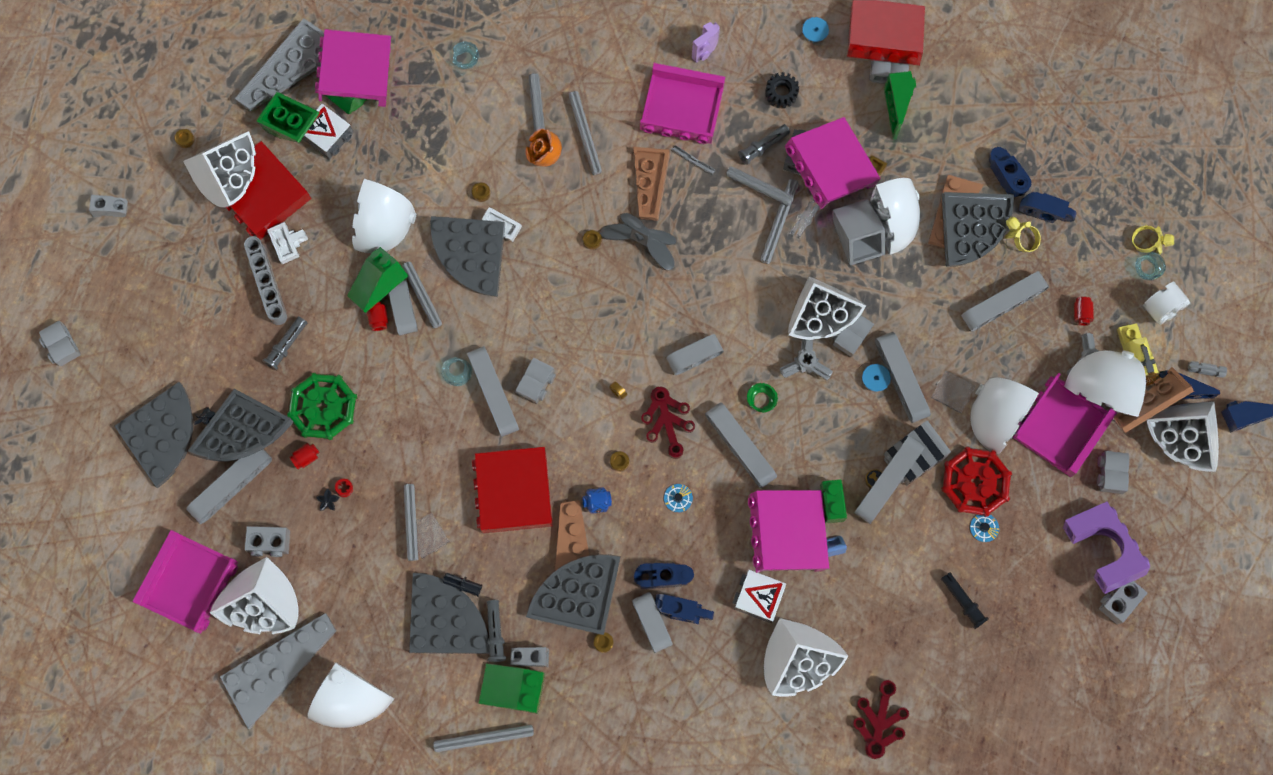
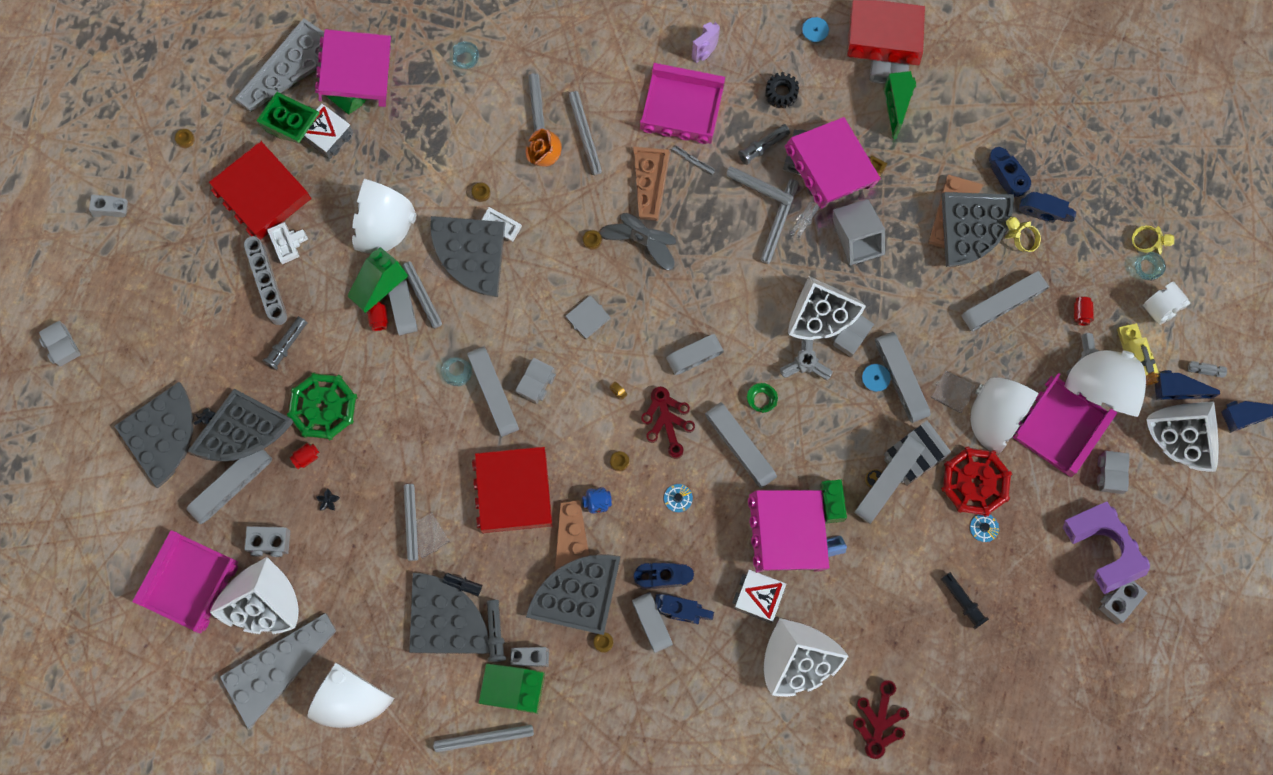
(224, 170): white brick -> none
(339, 491): red bush -> none
(588, 317): none -> light grey piece
(898, 211): white brick -> none
(1161, 396): nougat wing -> none

